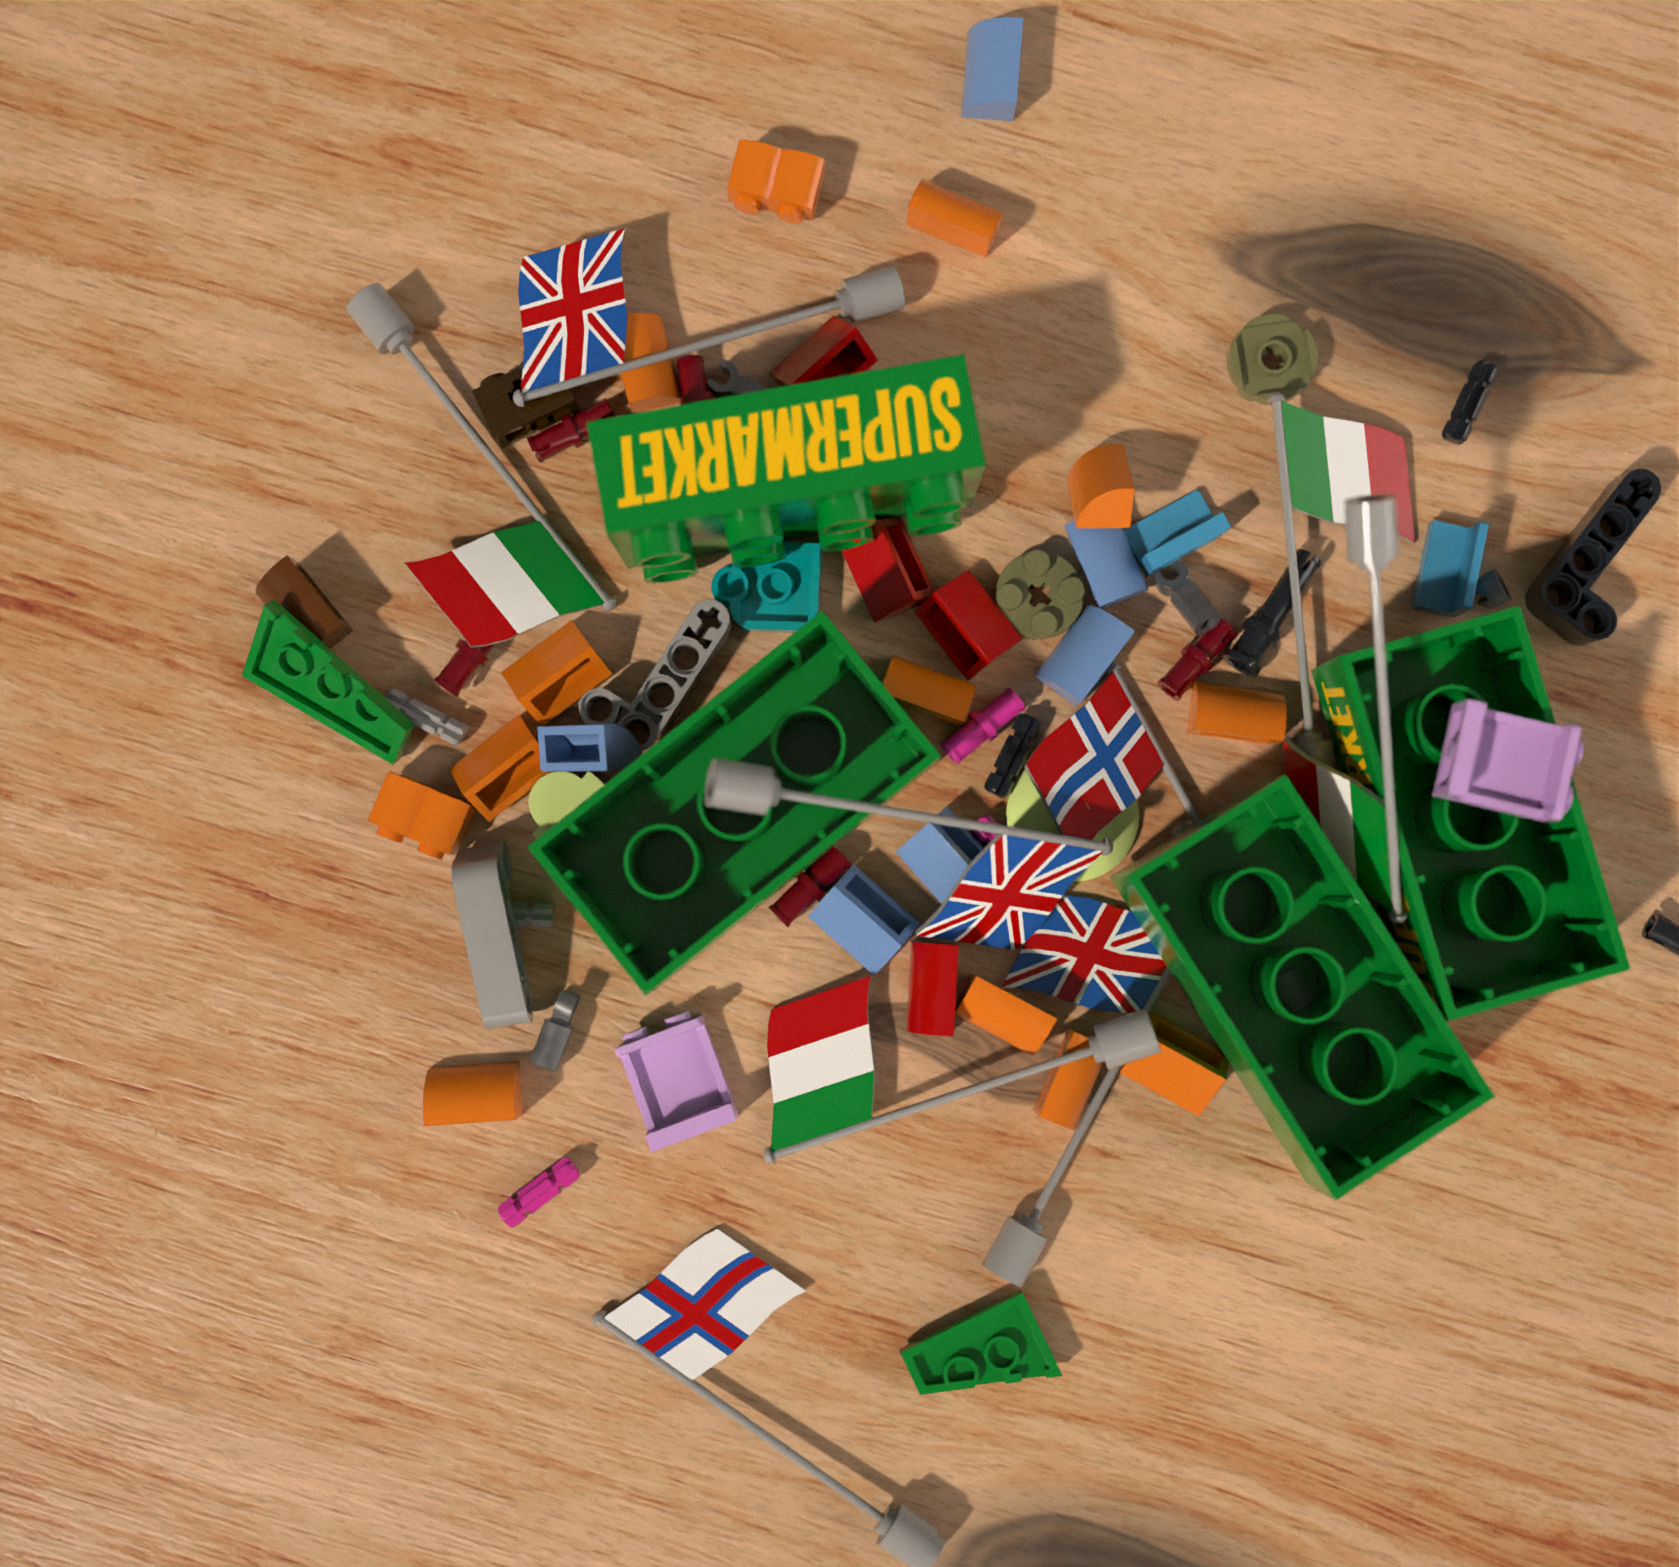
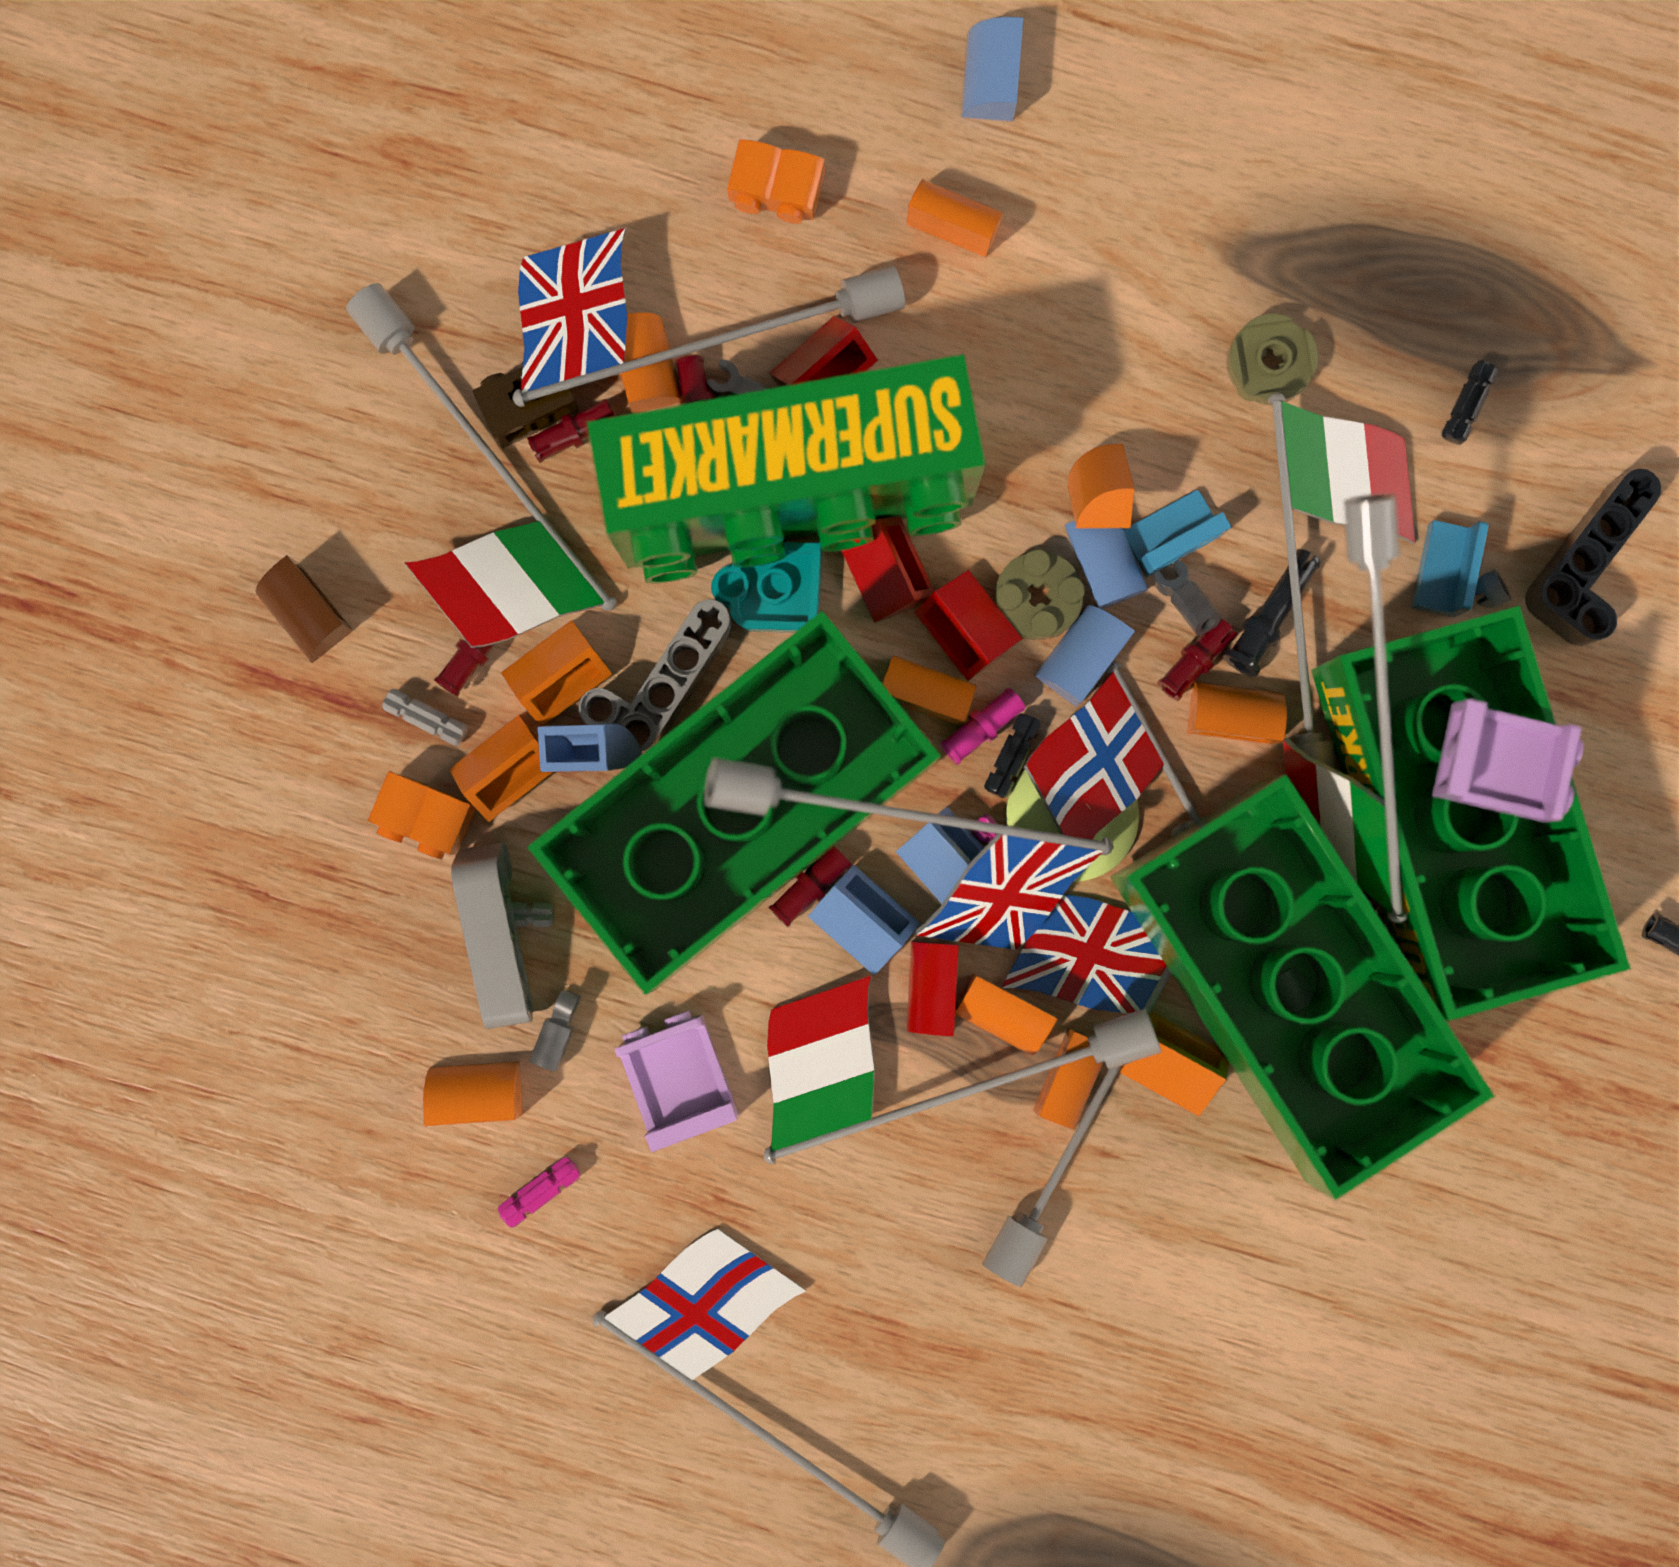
(315, 680): green wing -> none
(557, 795): yellowish green piece -> none
(982, 1348): green wing -> none

